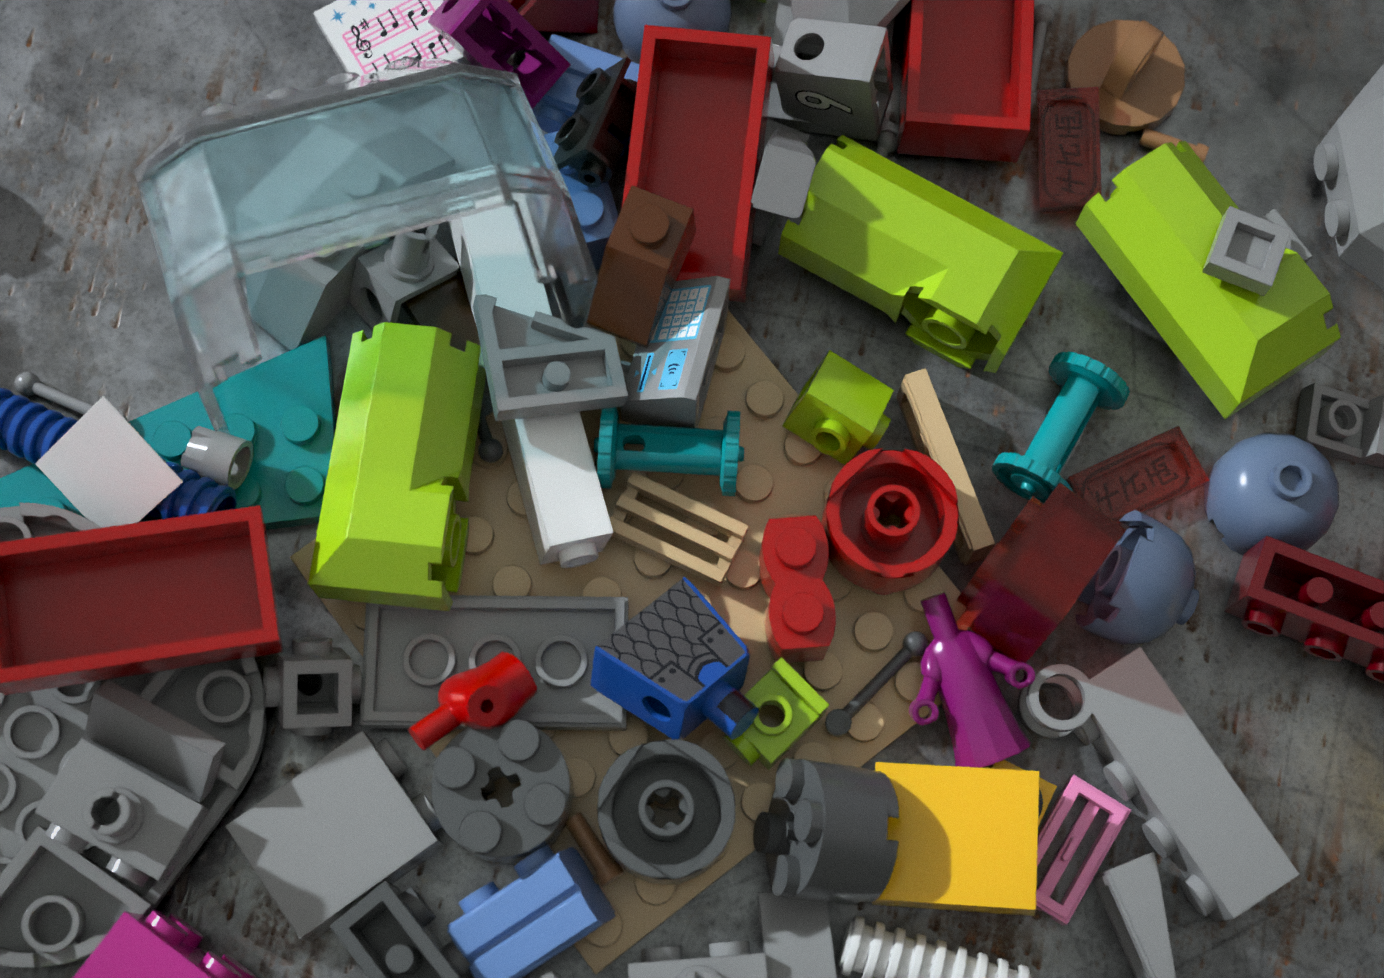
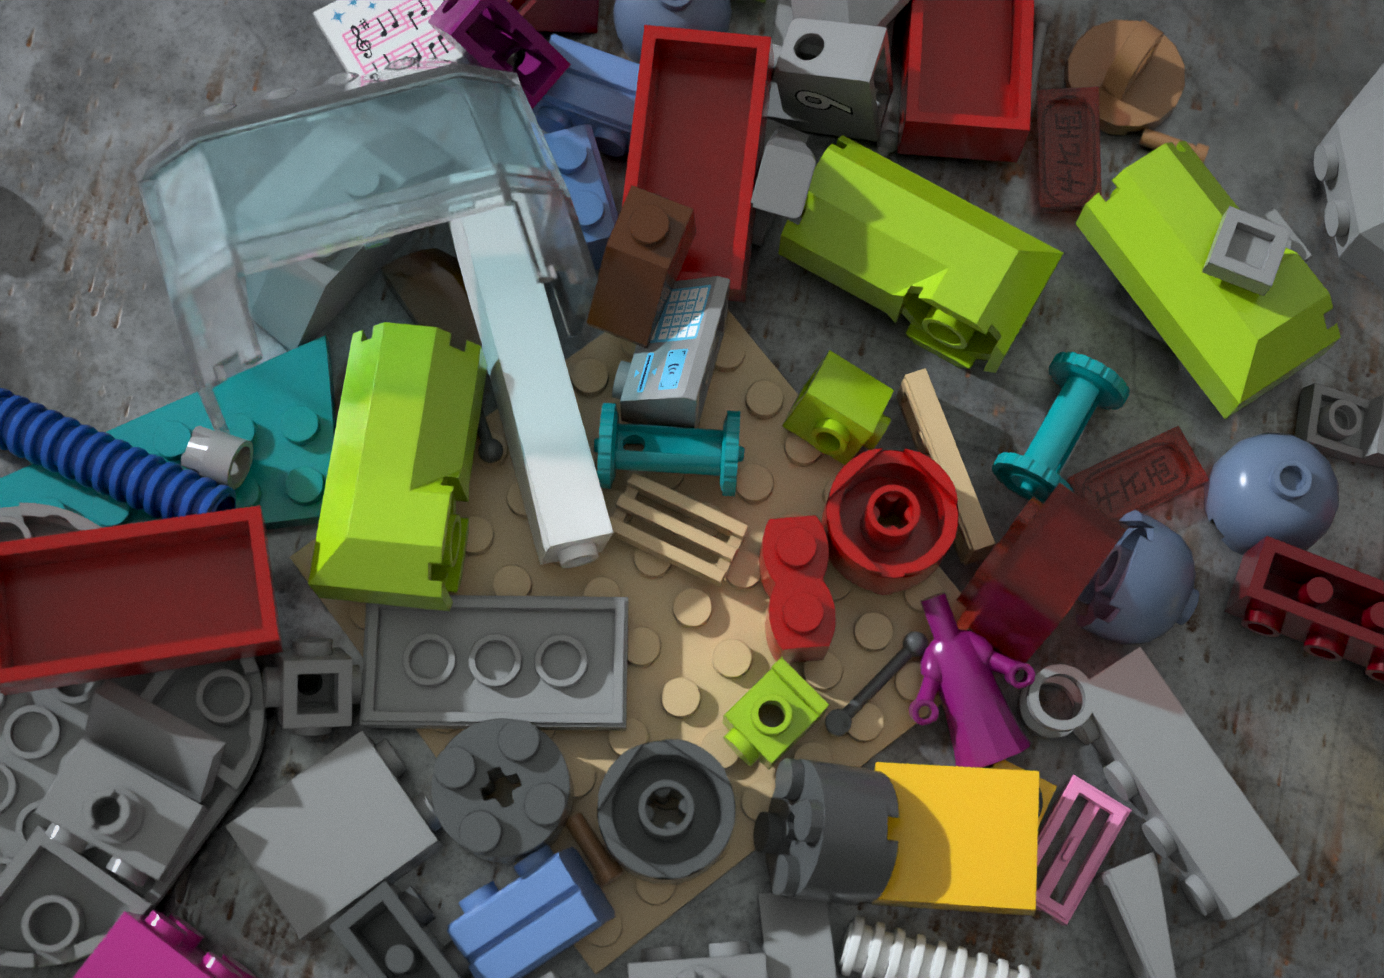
(29, 384): light grey hinge -> none
(108, 468): white sticker -> none
(399, 272): light grey bracket -> none
(478, 699): red piece -> none
(545, 365): light grey wing -> none
(584, 138): pearl dark grey hinge -> none
(677, 666): torso -> none

